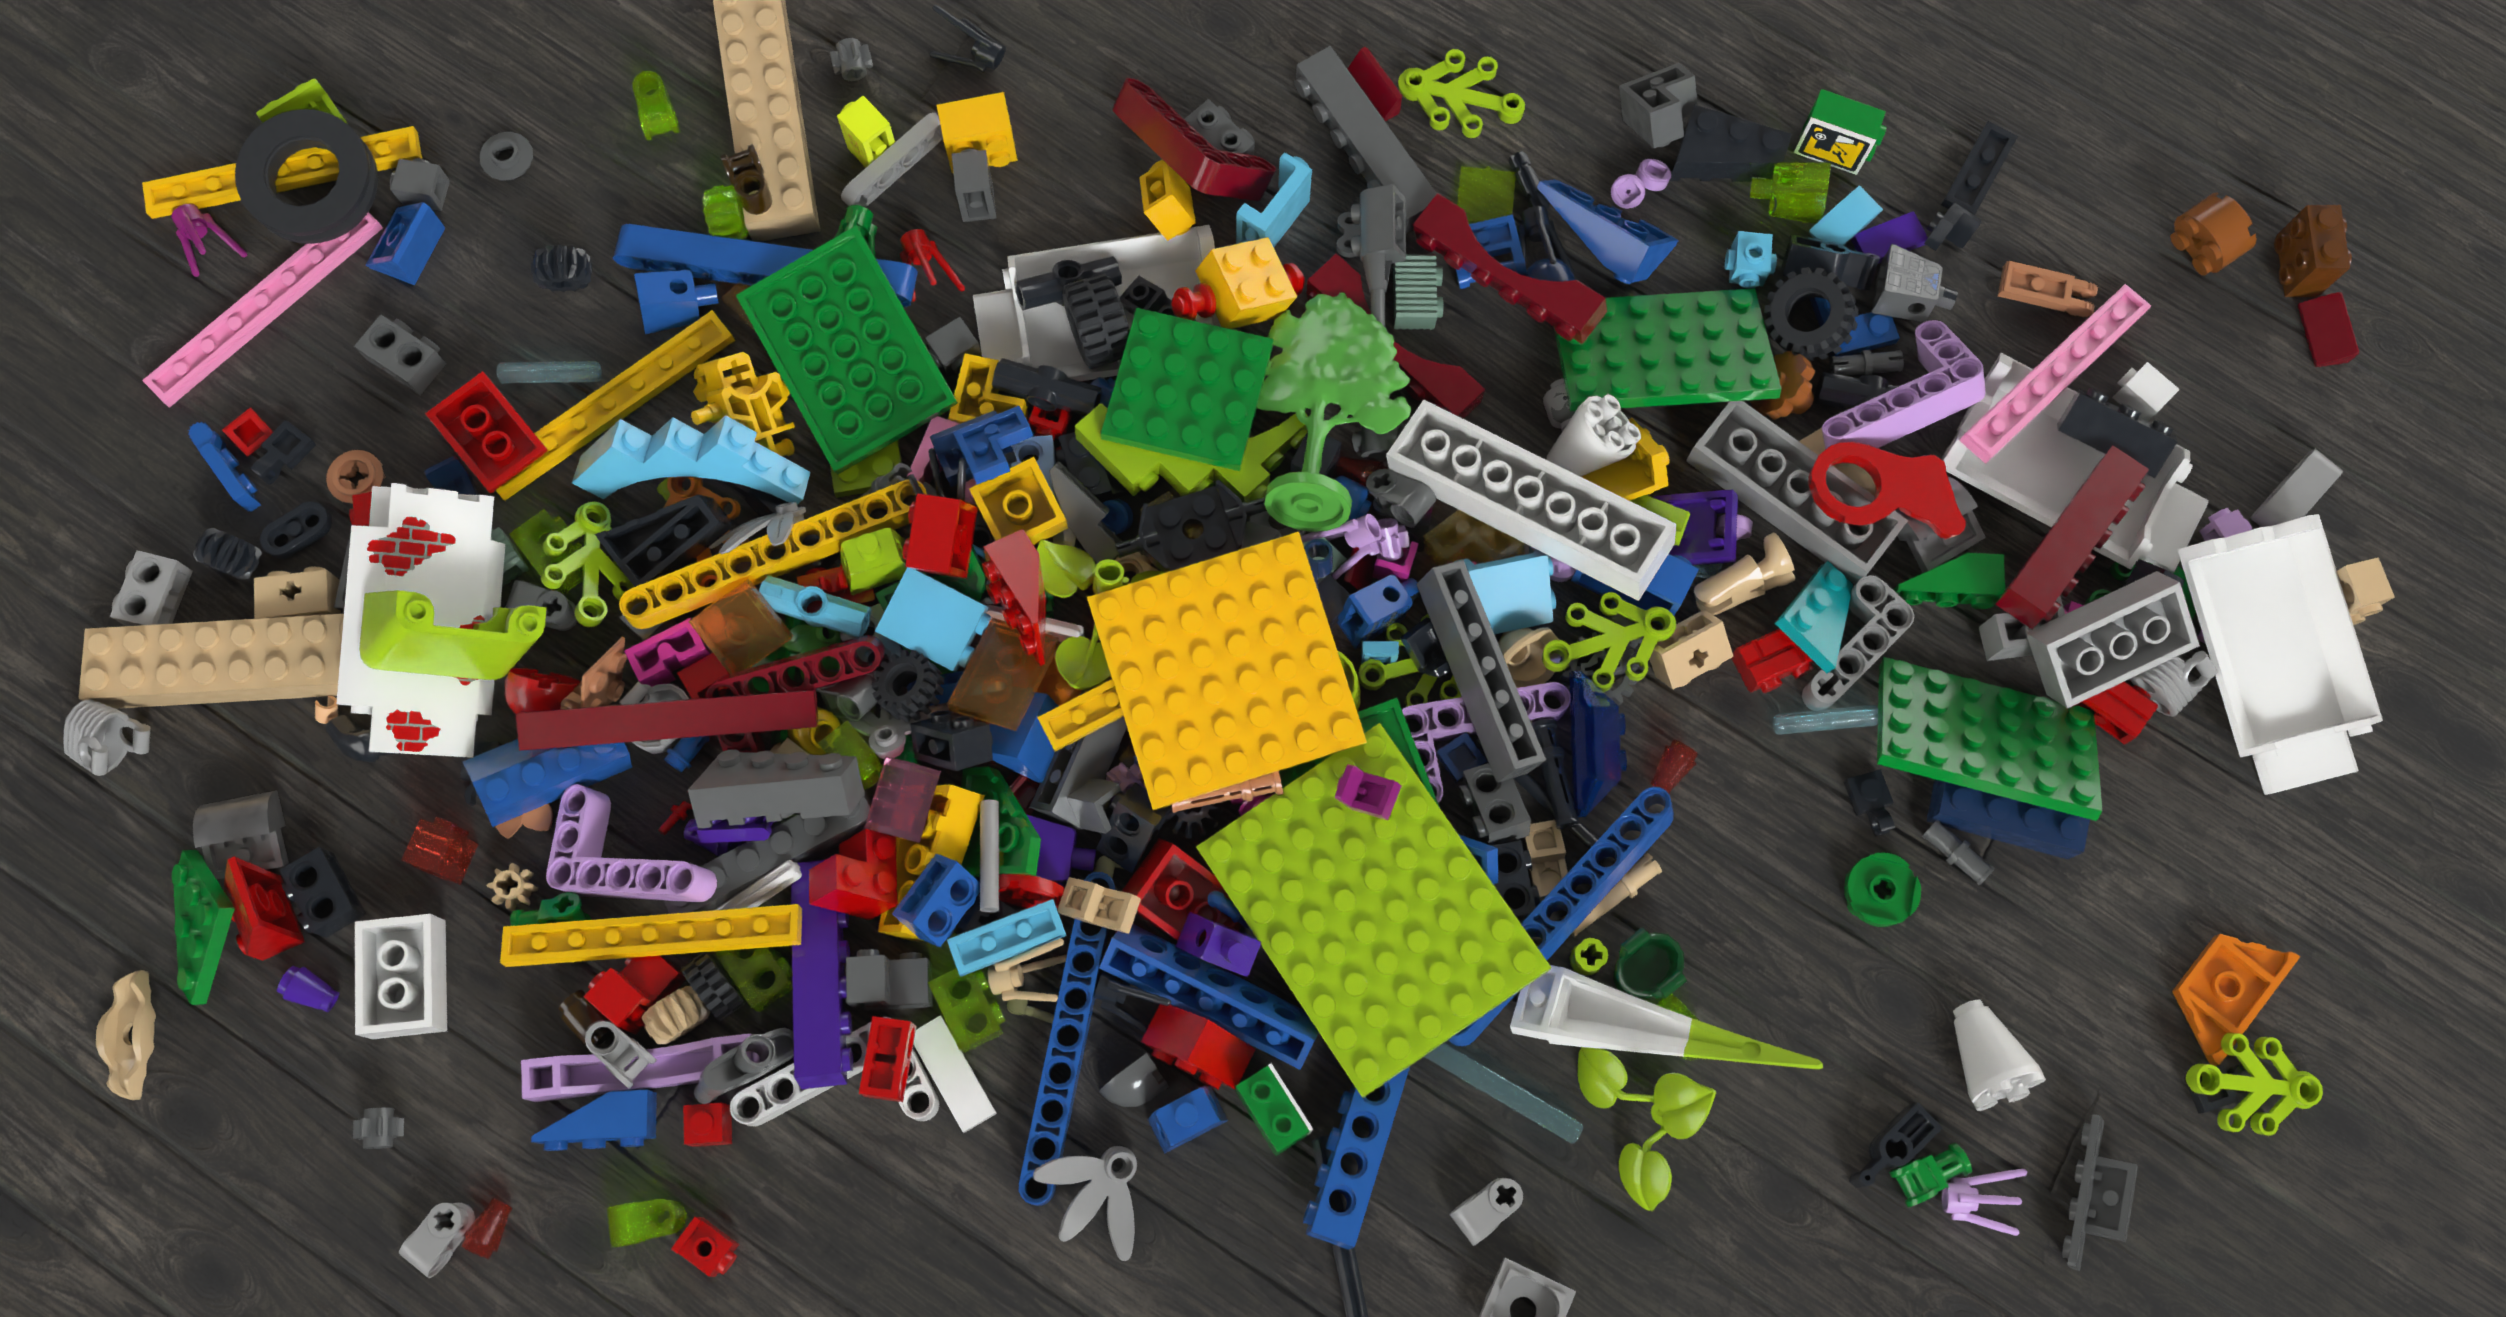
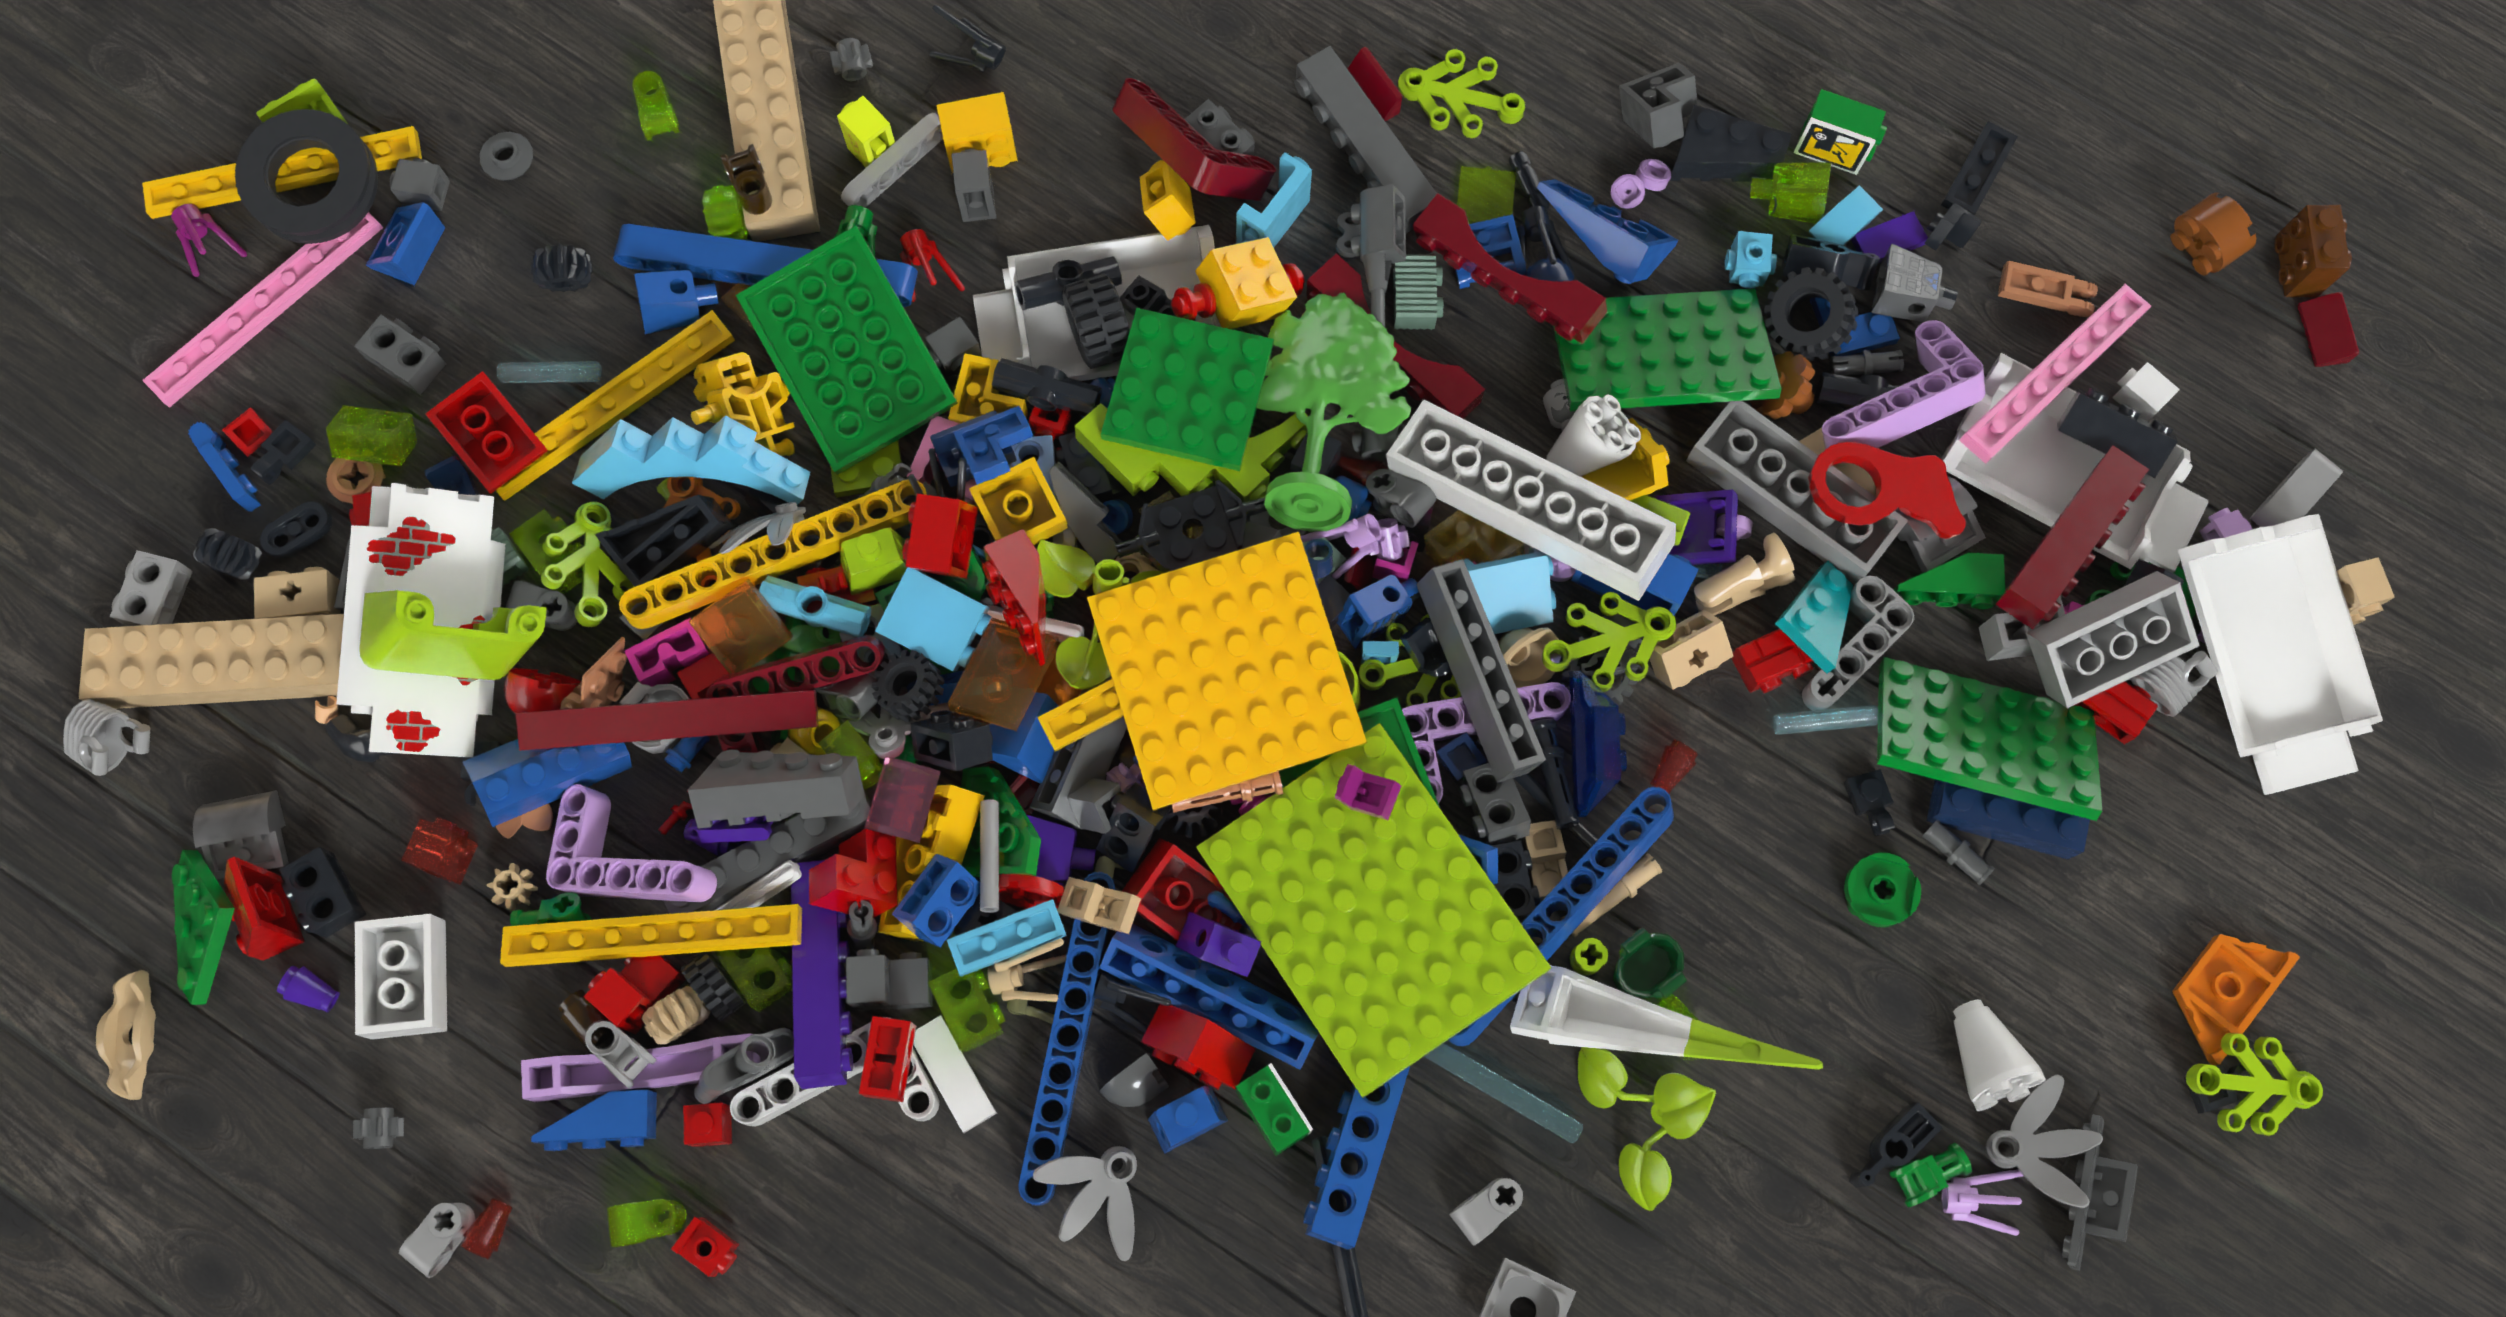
(371, 435): none -> clear neon green brick
(861, 926): none -> dark grey pin
(2051, 1144): none -> light grey plant

